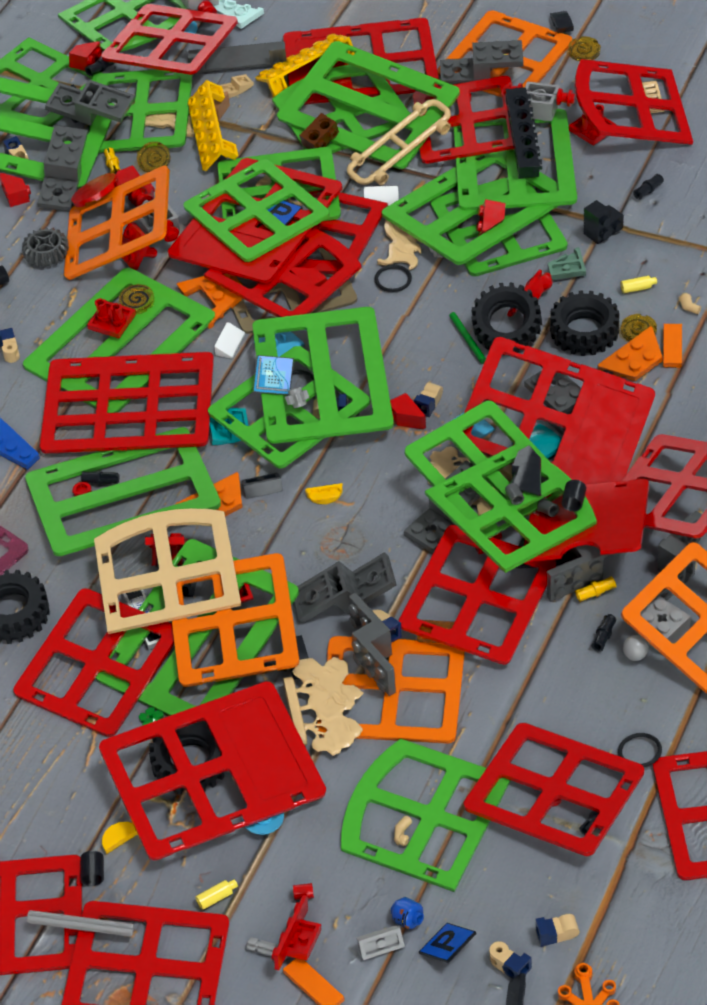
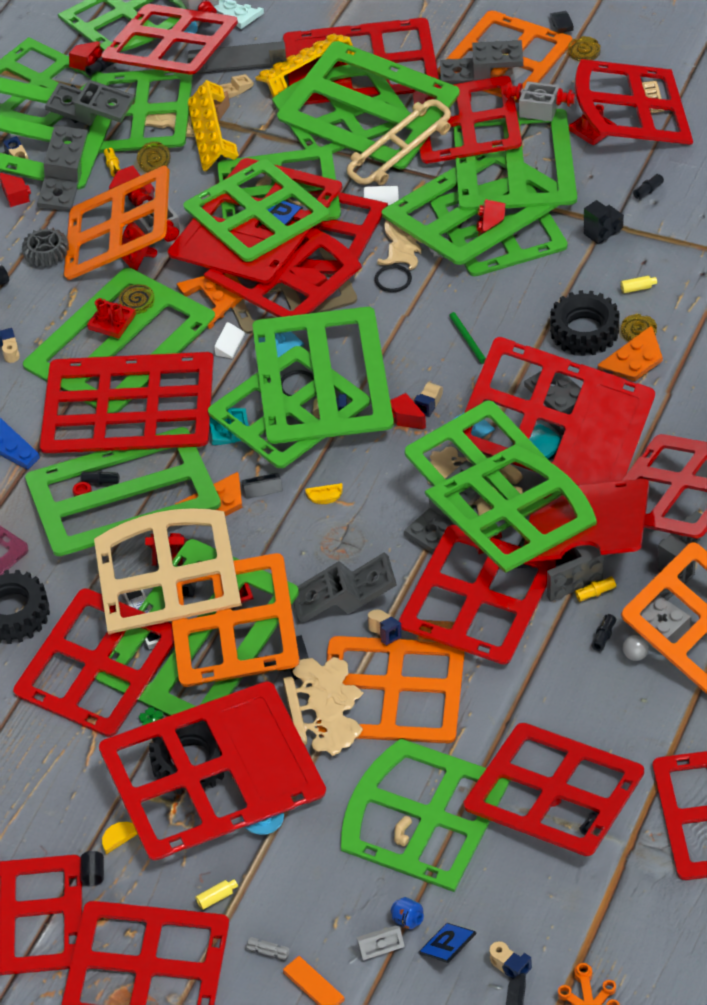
(80, 923): light grey axle -> none
(94, 189): red tile -> none
(273, 375): piece -> none
(297, 397): light grey gear -> none
(299, 936): red bracket -> none
(303, 889): red hinge -> none
(319, 132): reddish brown brick -> none
(371, 644): dark grey bracket -> none
(501, 298): black tyre -> none
(514, 494): dark grey hinge -> none
(522, 133): black brick -> none
(527, 471): black panel -> none
(537, 284): red animal -> none
(548, 508): dark grey hinge -> none
(556, 929): leg -> none
(567, 266): sand green wing -> none
(573, 495): black piece -> none
(642, 735): black tyre -> none
(672, 345): orange tile -> none
(686, 303): tan arm -> none

